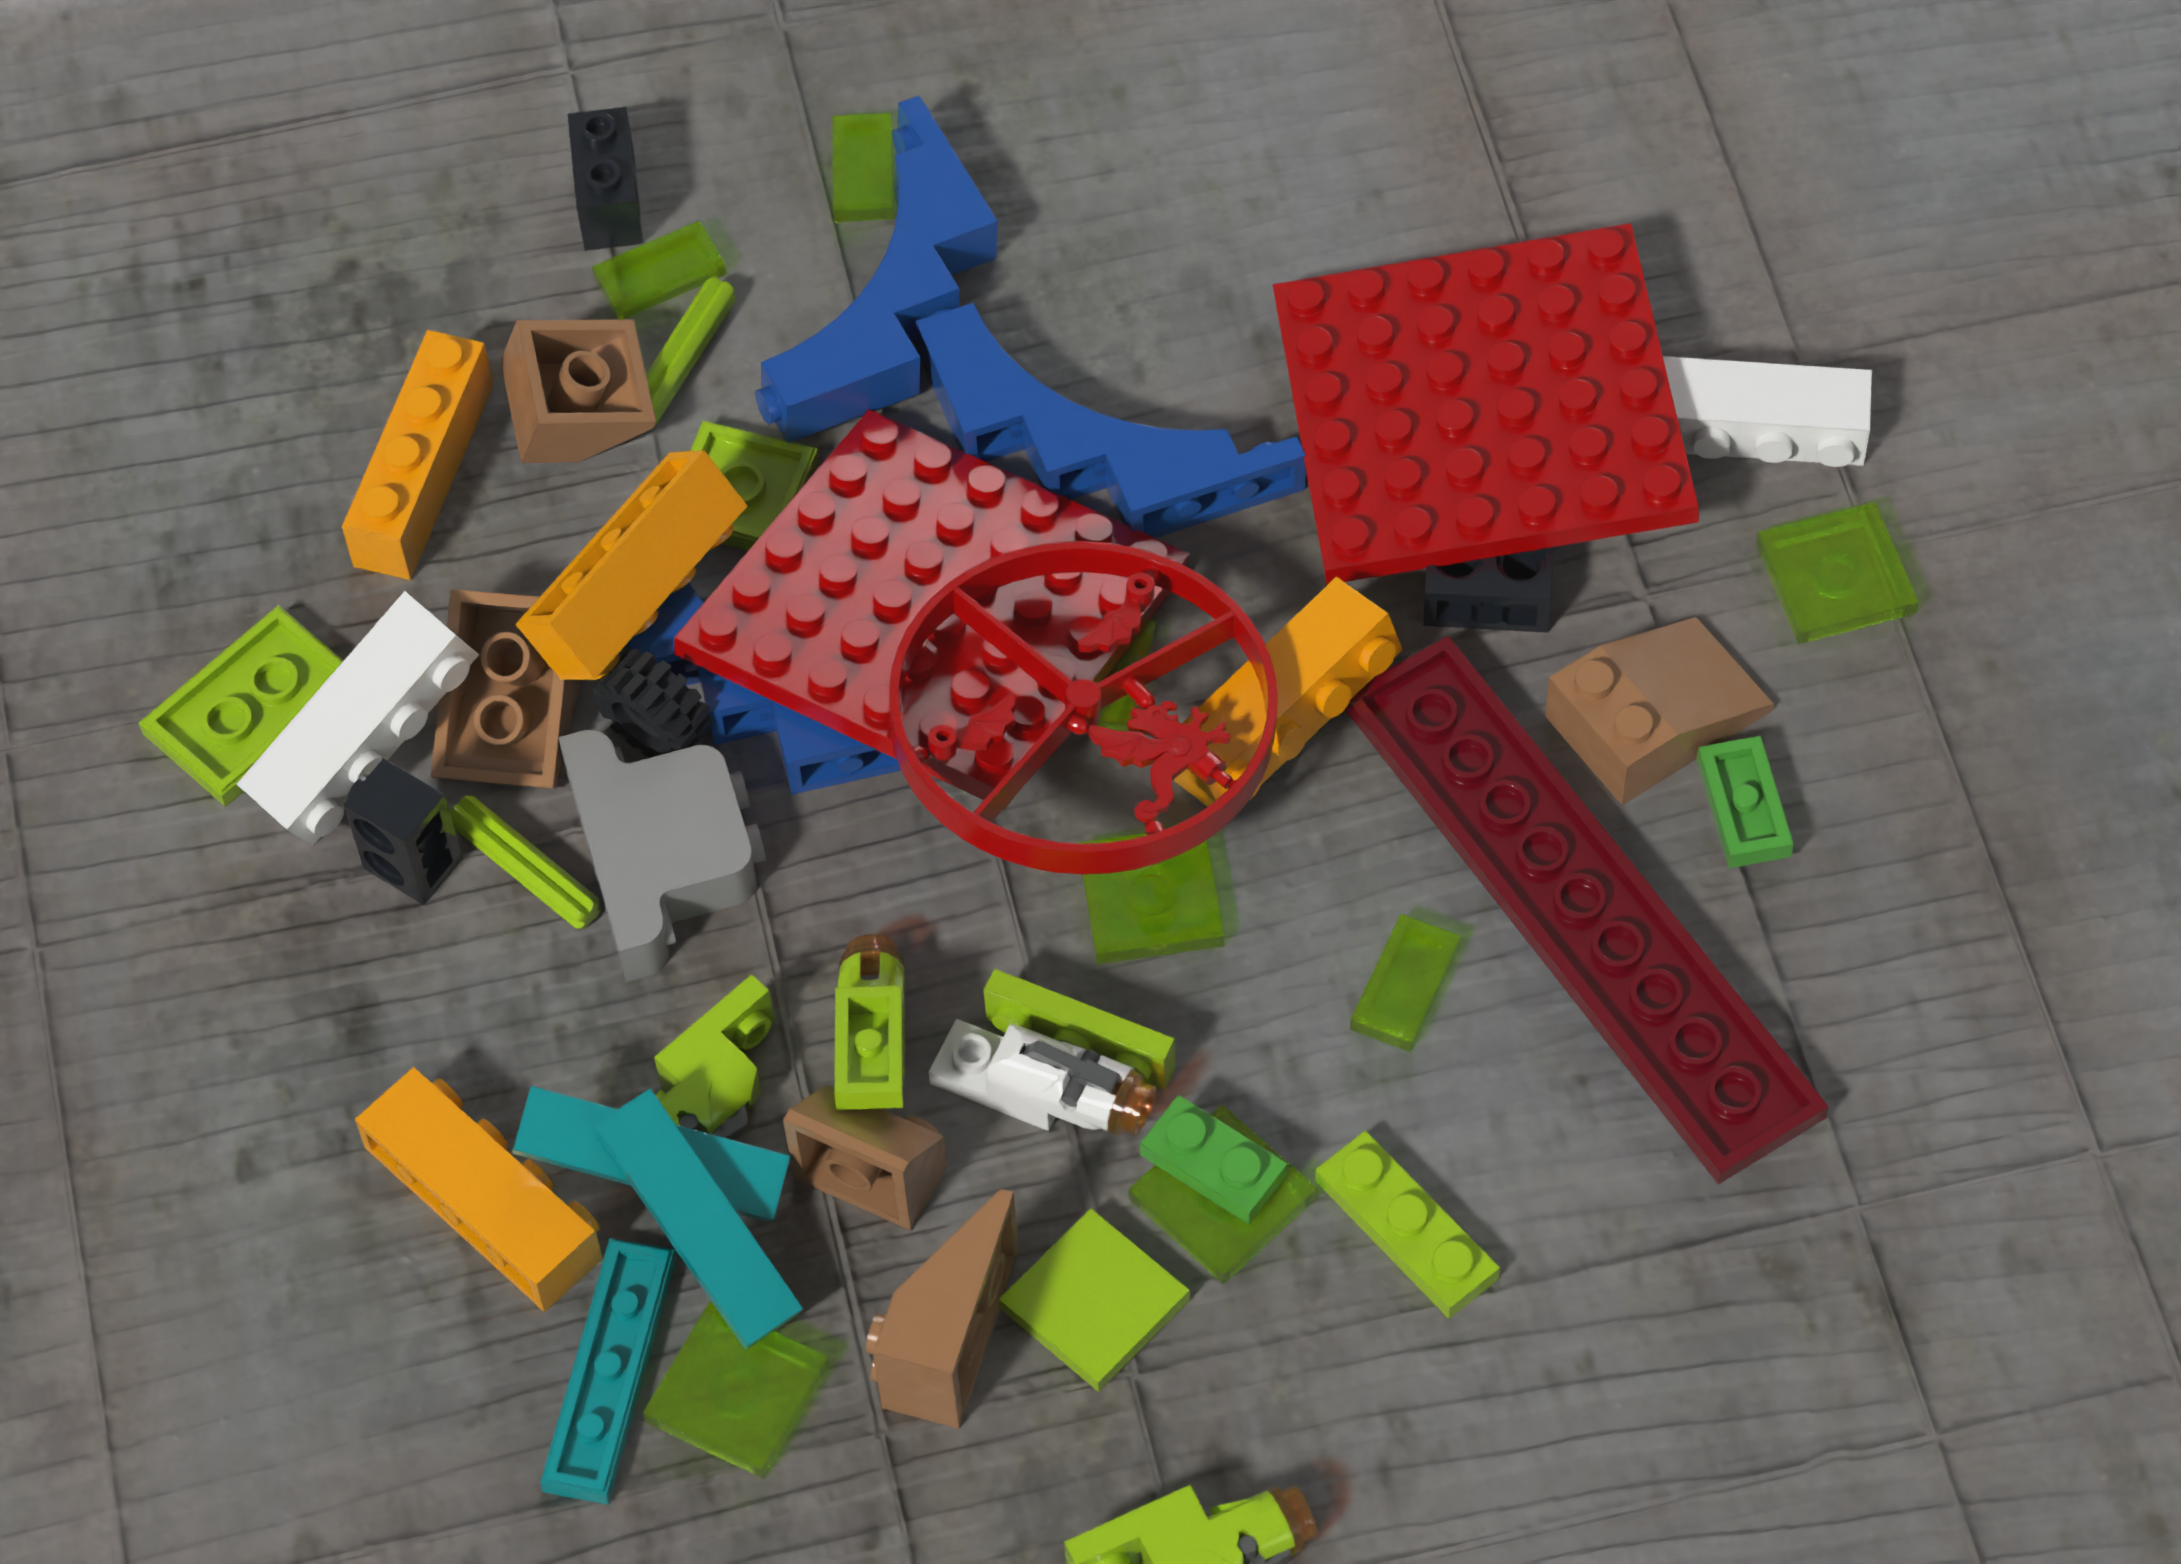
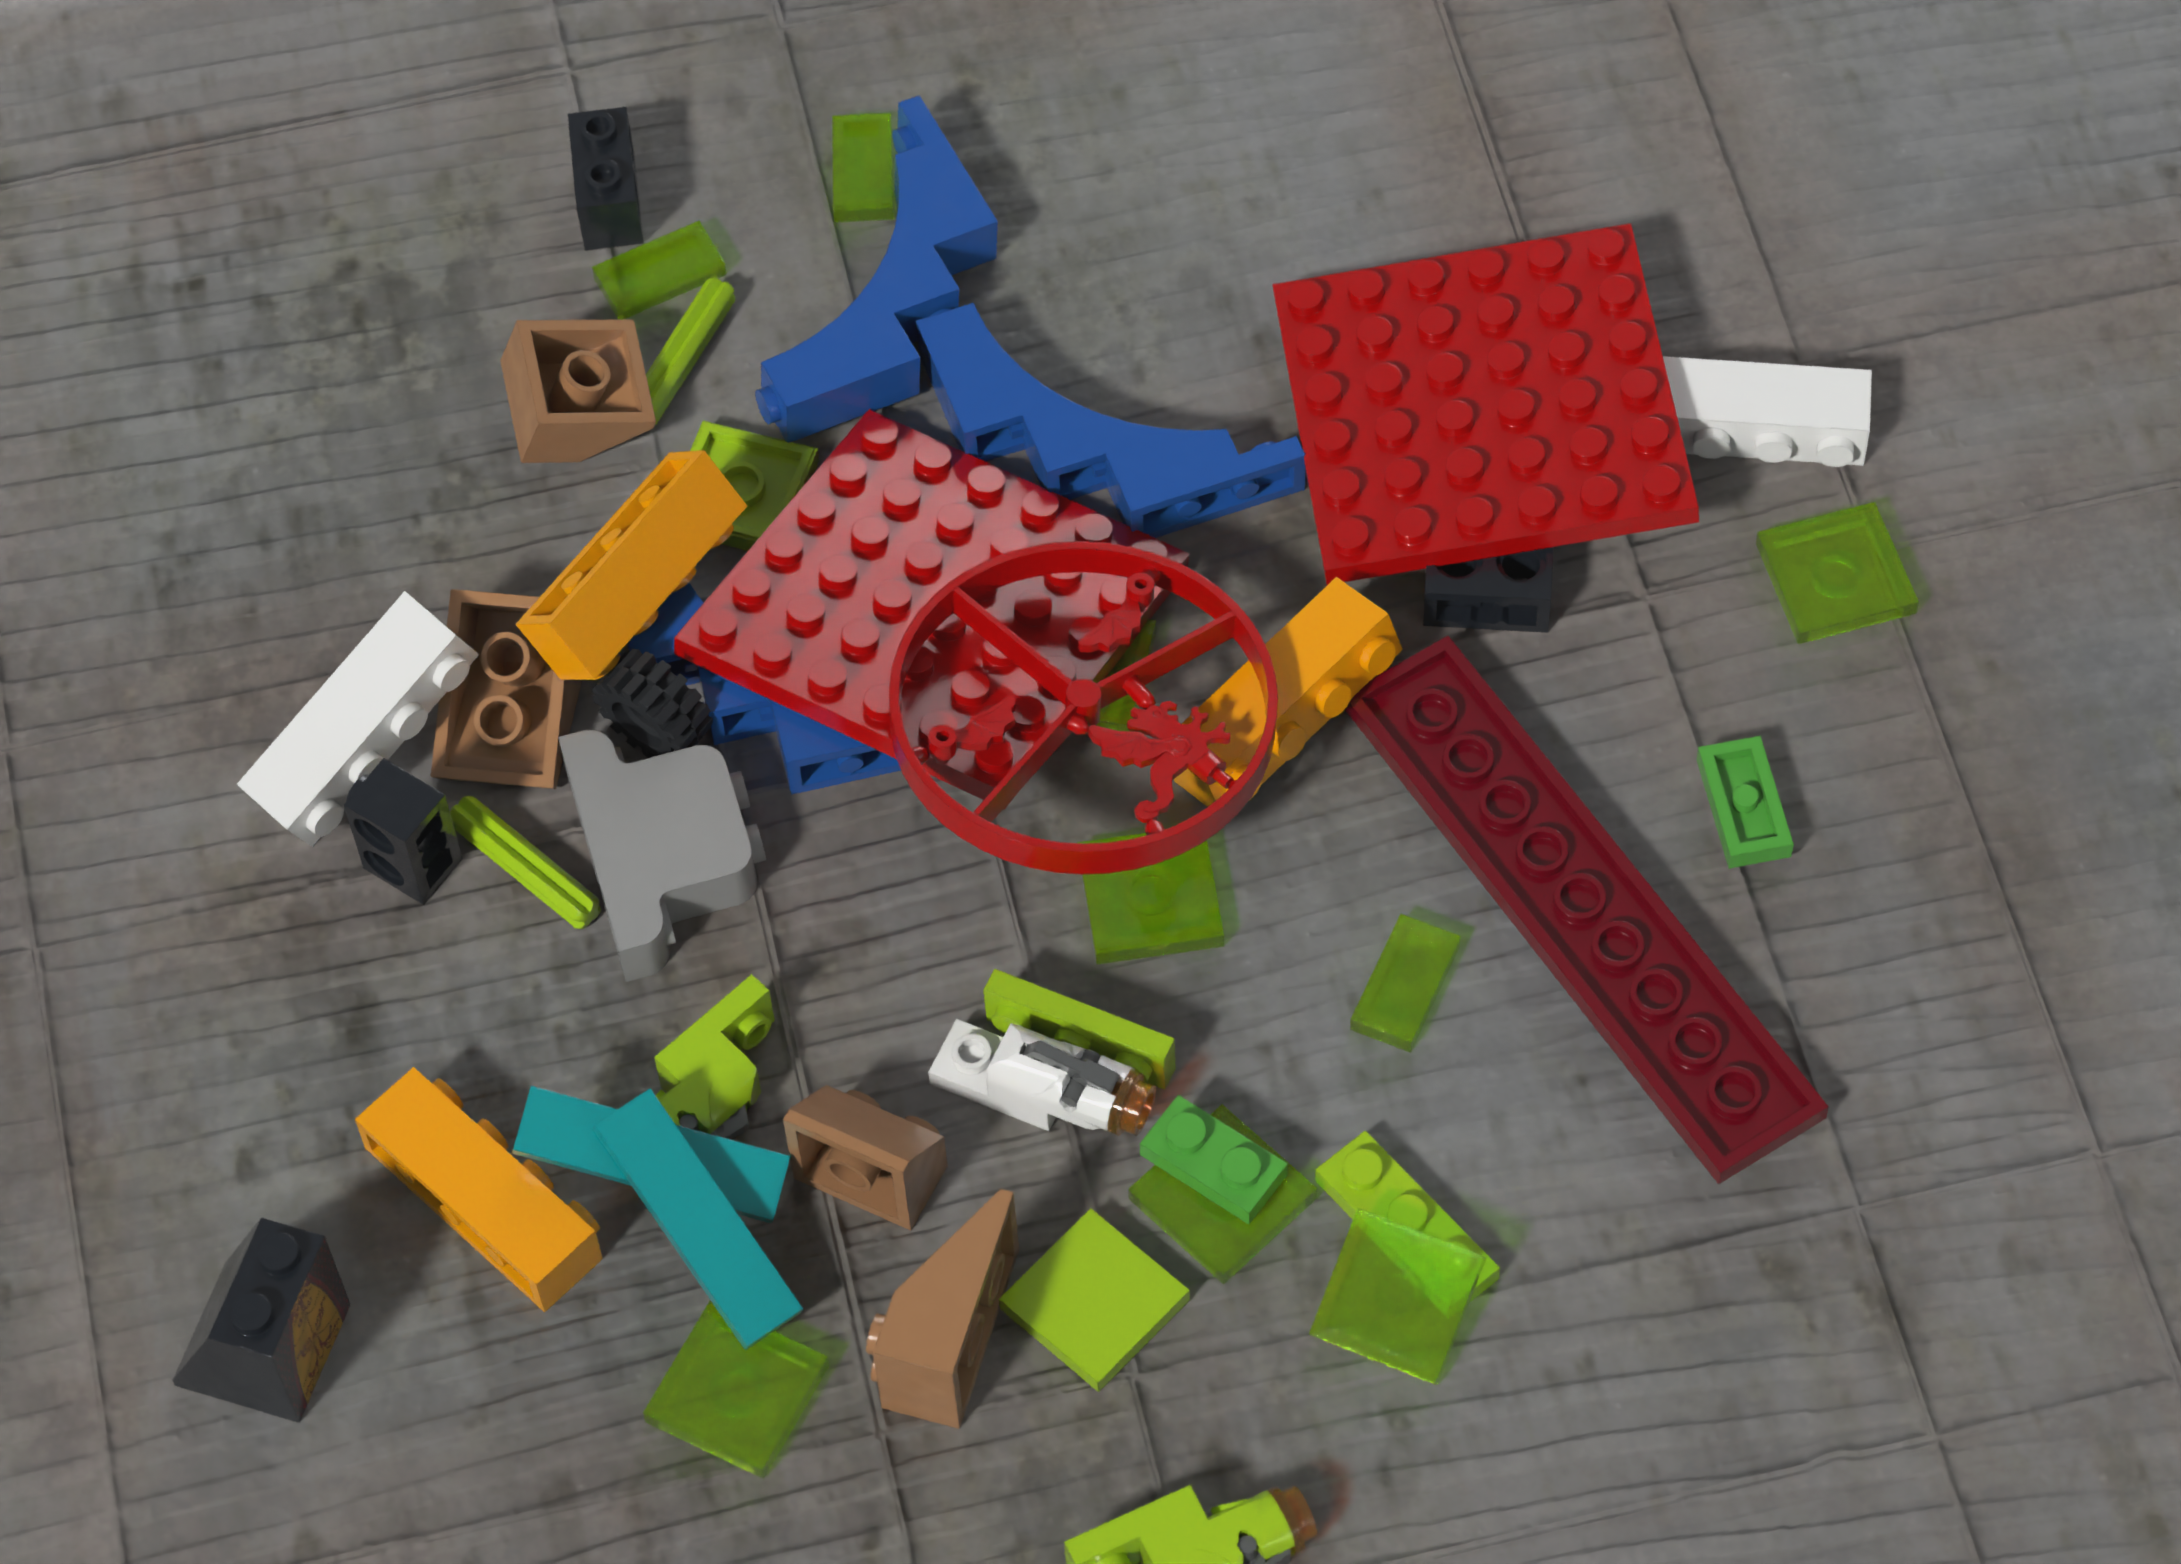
(240, 703): lime tile -> none
(268, 1323): none -> black slope
(418, 455): light orange brick -> none
(608, 1371): teal tile -> none
(870, 1025): lime plate -> none
(1397, 1296): none -> clear neon green tile
(1649, 704): medium nougat slope -> none

